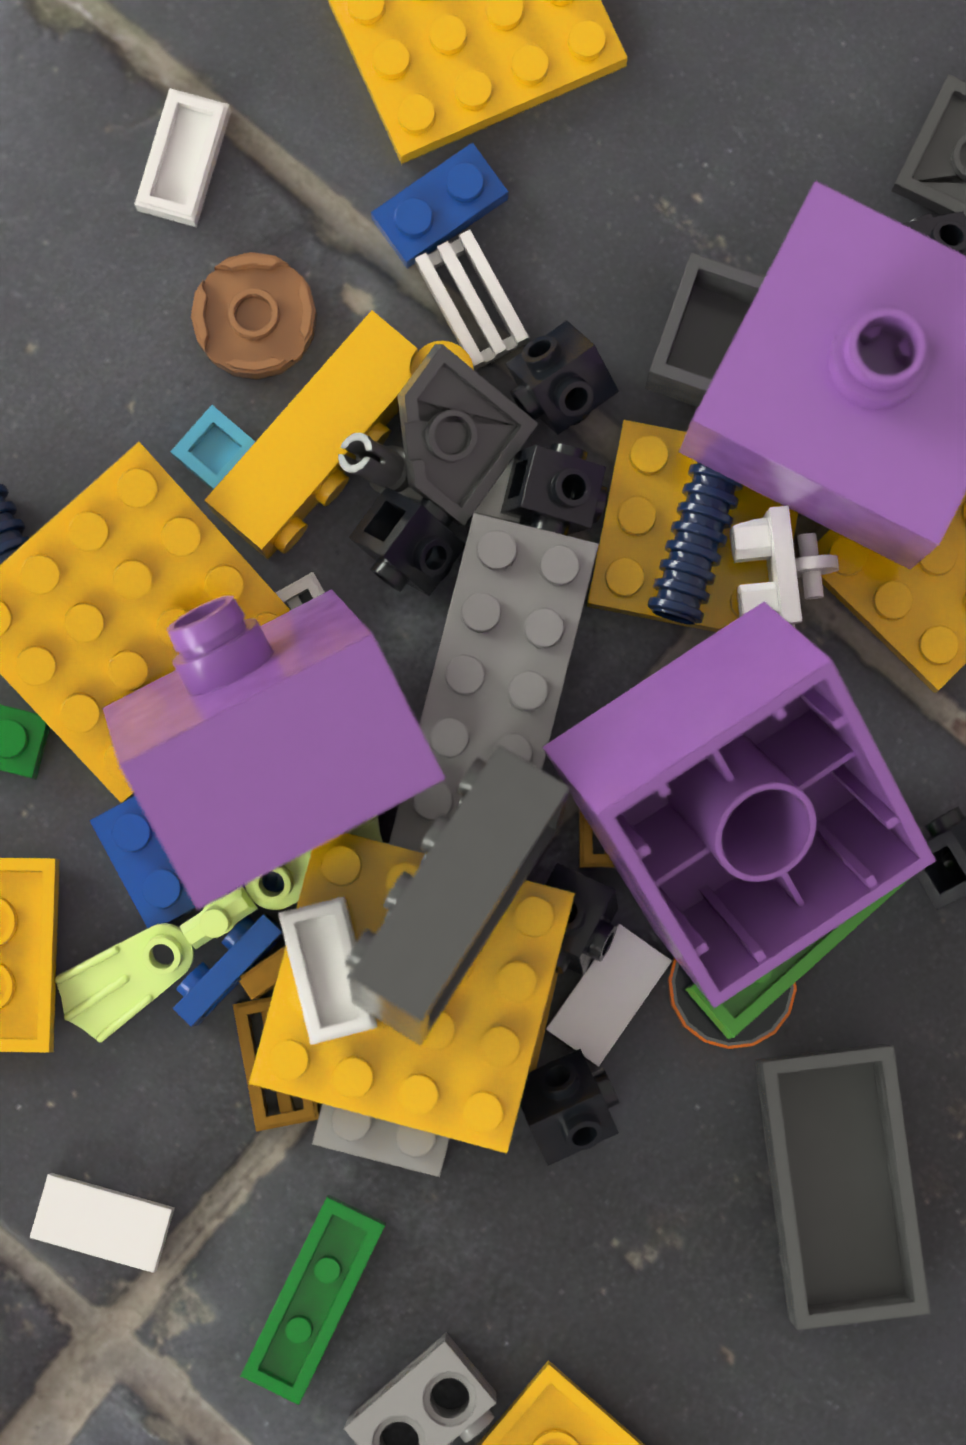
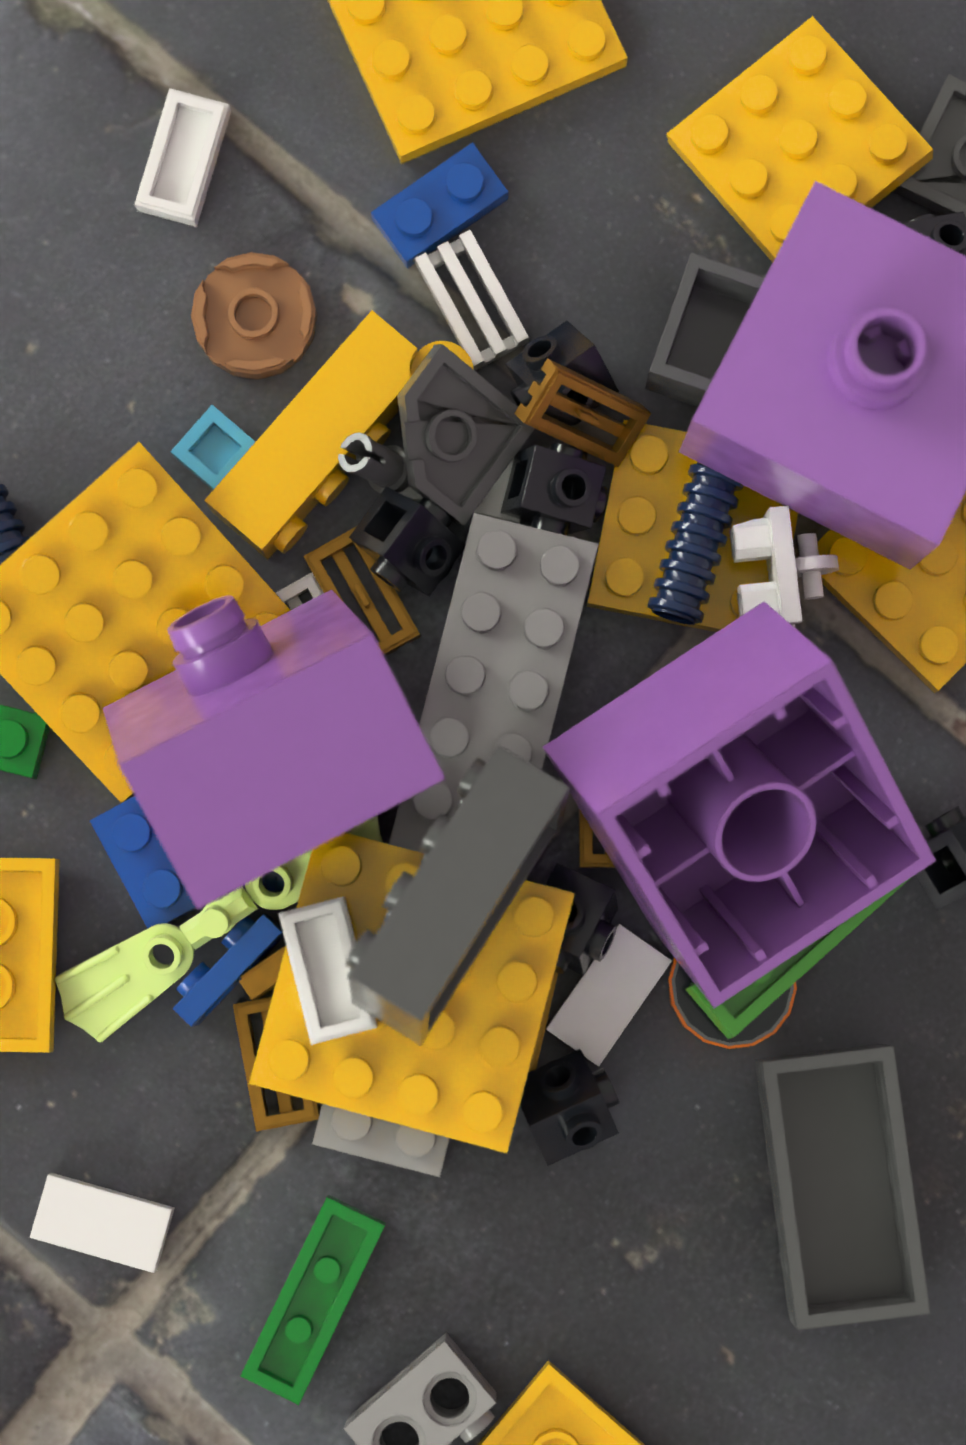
(334, 548): none -> pearl gold tile
(546, 394): none -> pearl gold tile
(793, 122): none -> yellow plate

